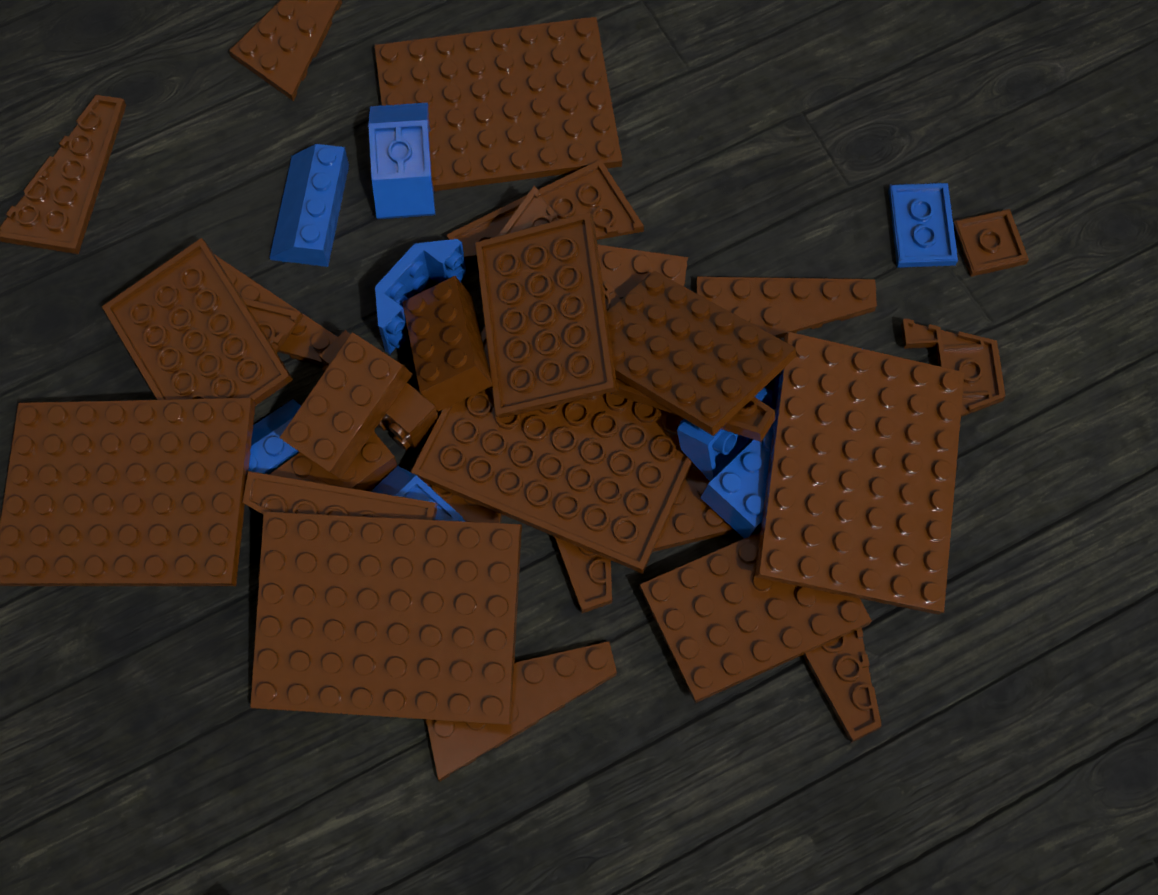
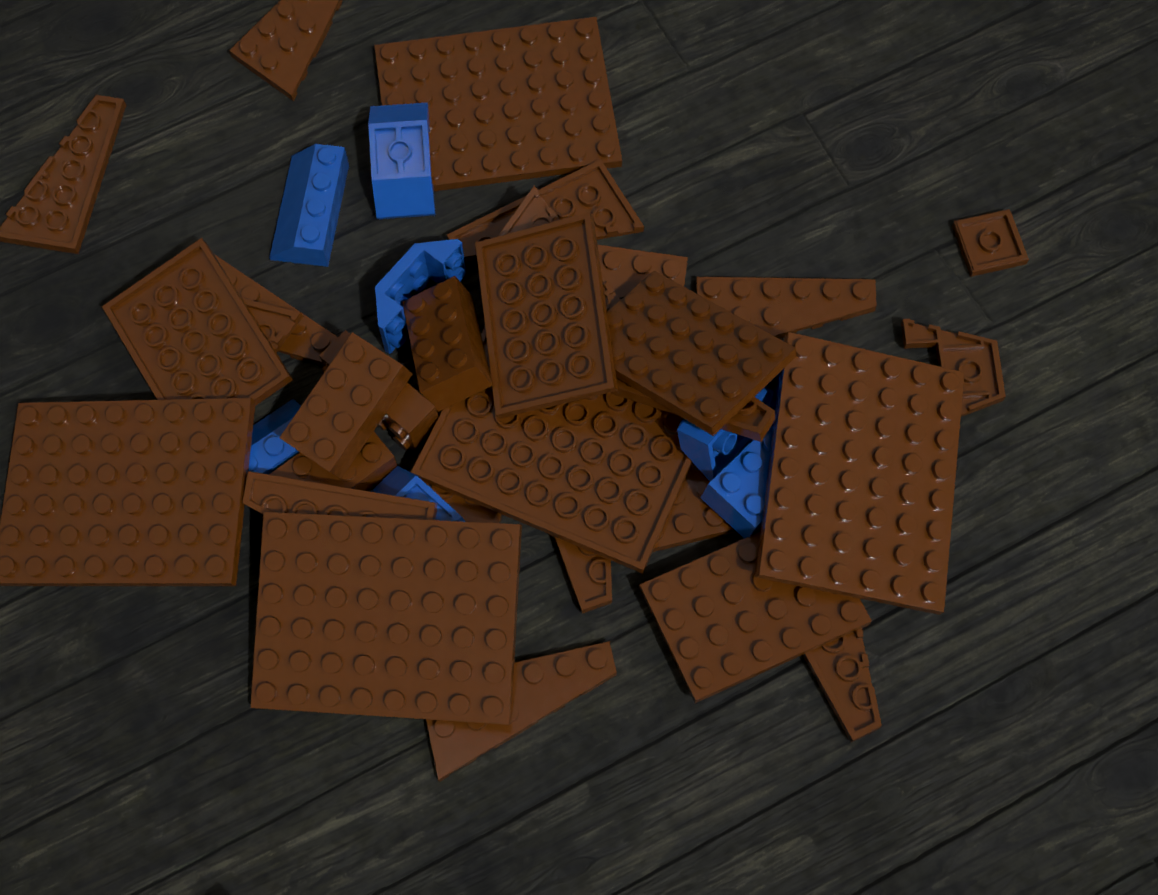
(922, 225): blue tile -> none

